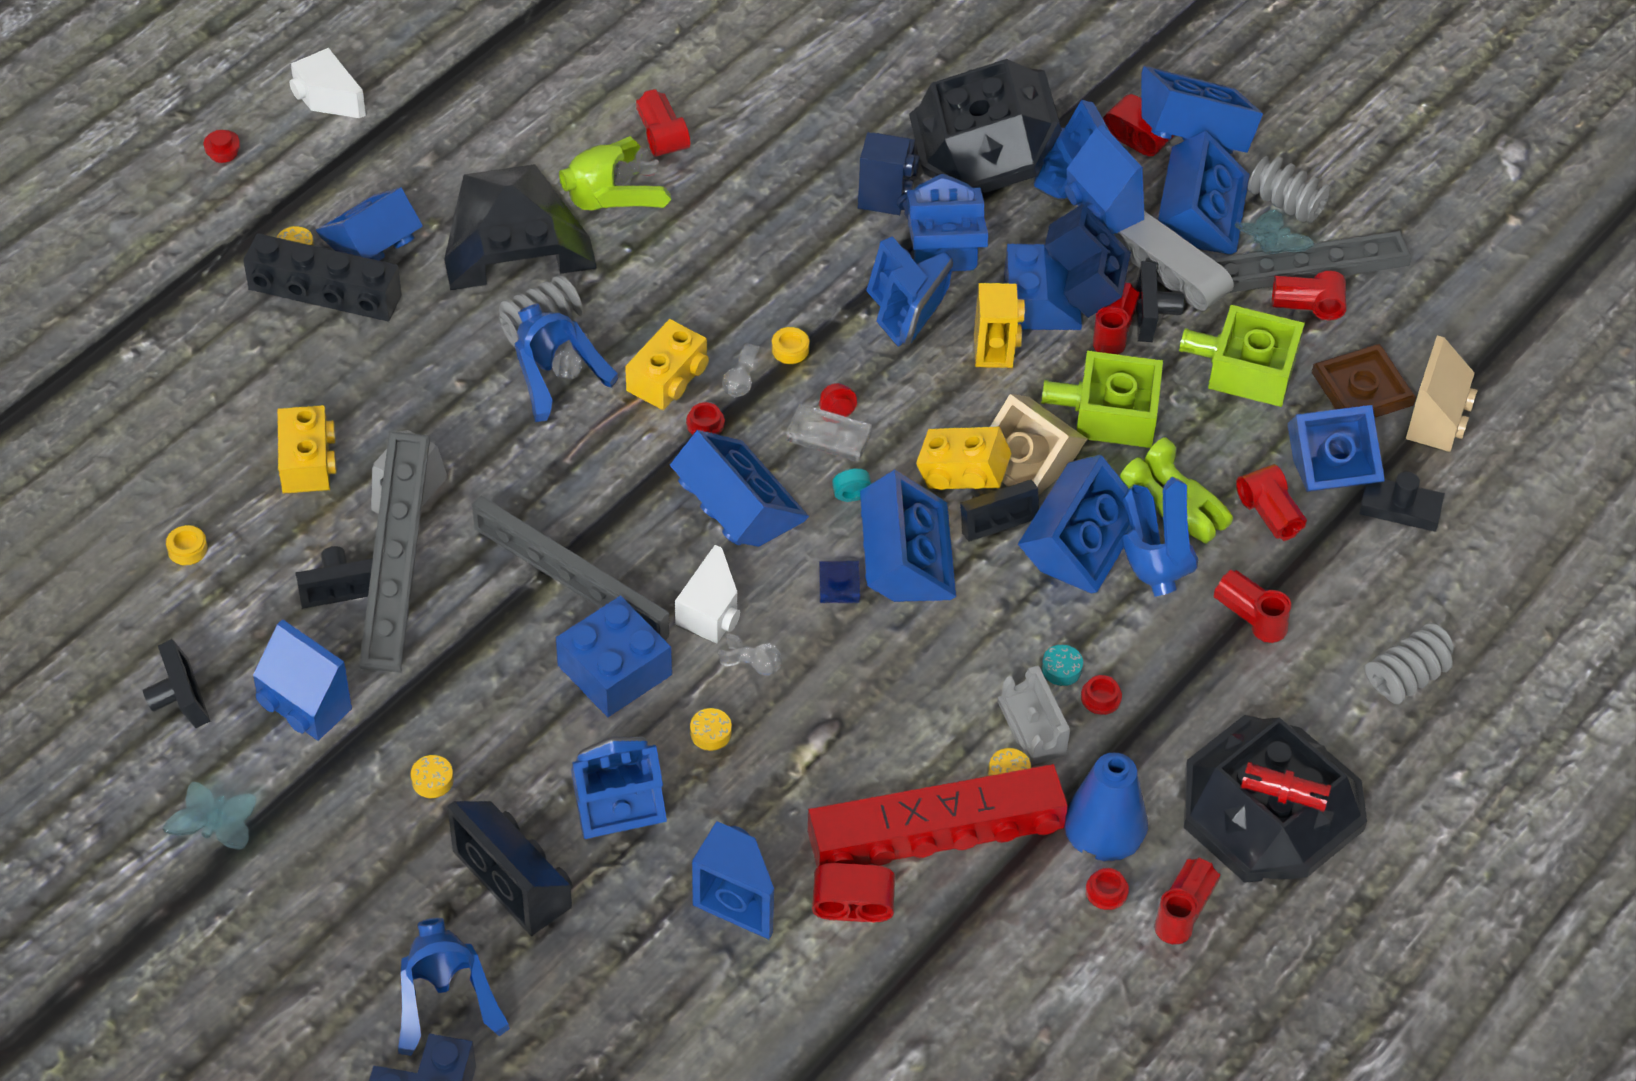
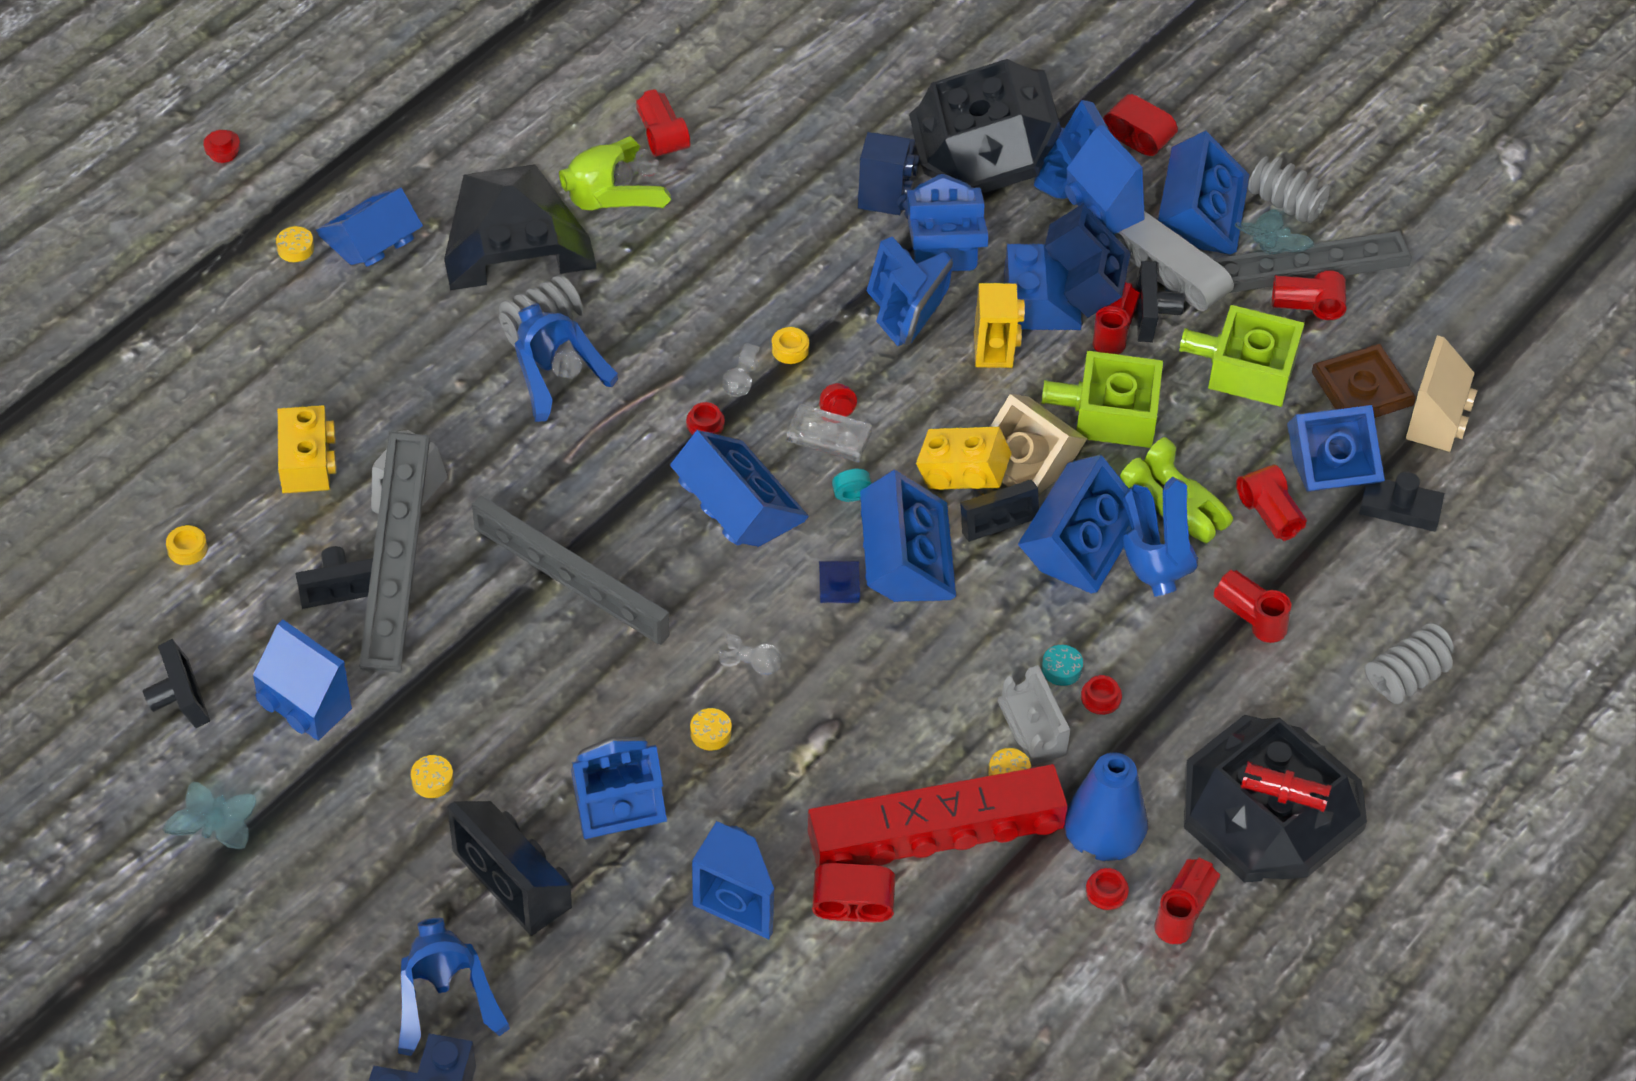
(322, 277): black brick -> none
(326, 85): white slope -> none
(614, 656): blue brick -> none
(666, 364): yellow brick -> none
(709, 599): white slope -> none
(1191, 106): blue slope -> none

